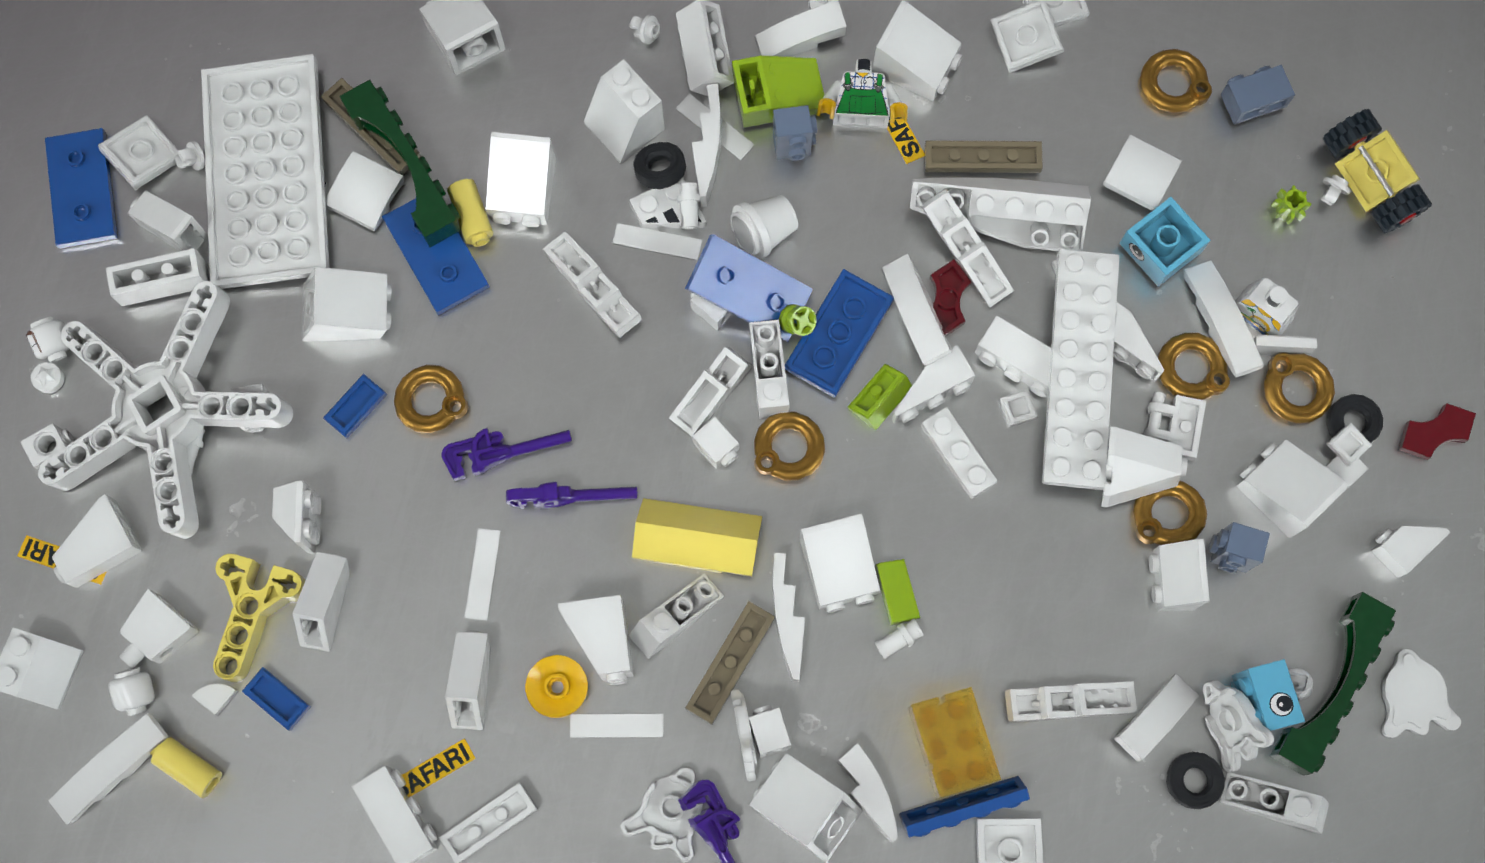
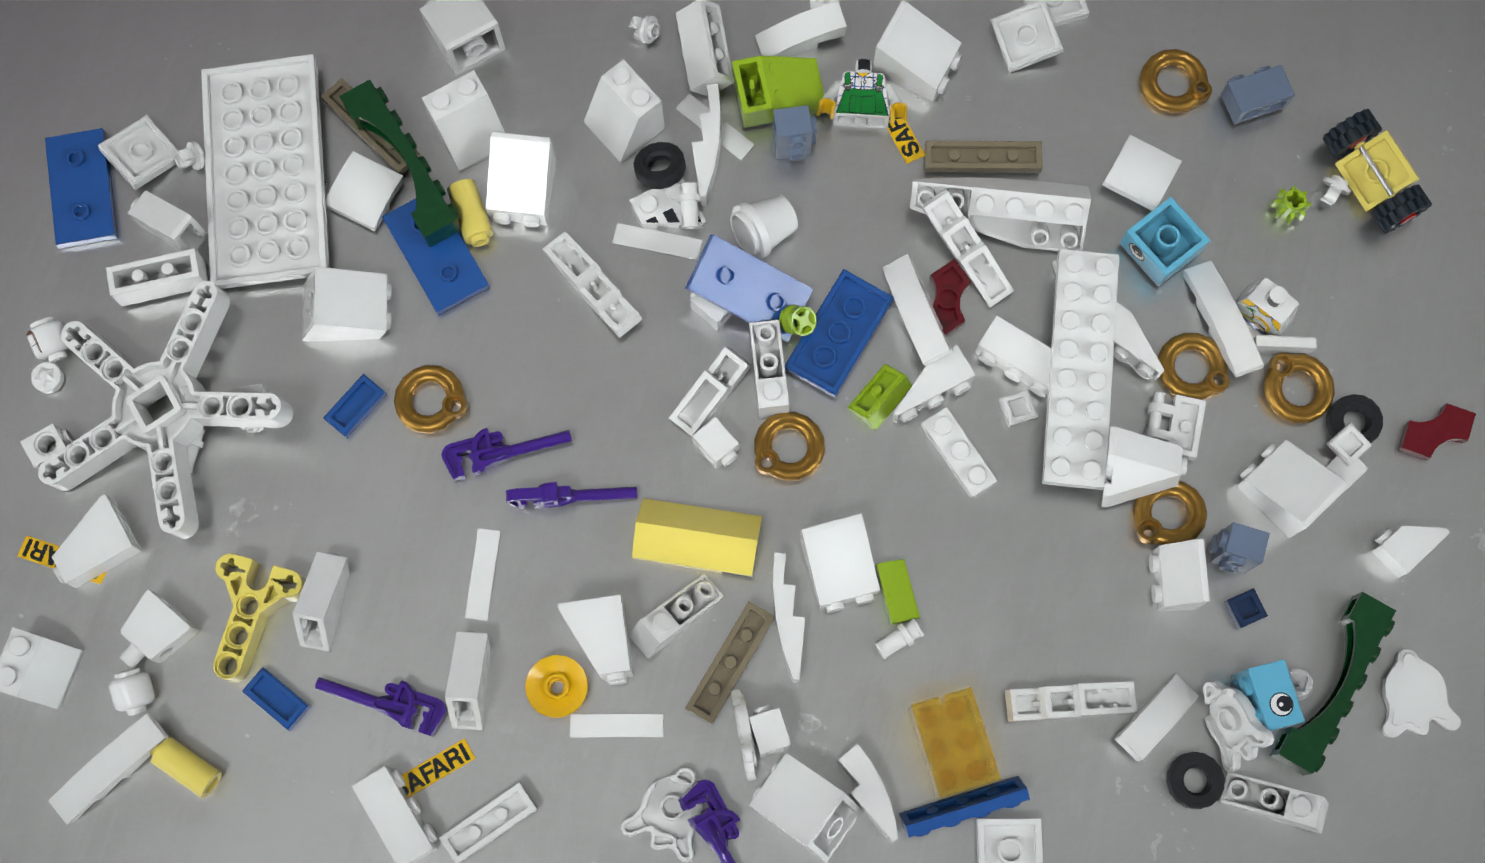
(215, 697): white tile -> none
(296, 511): white slope -> none
(399, 704): none -> dark purple piece
(463, 119): none -> white slope
(1245, 608): none -> dark blue tile

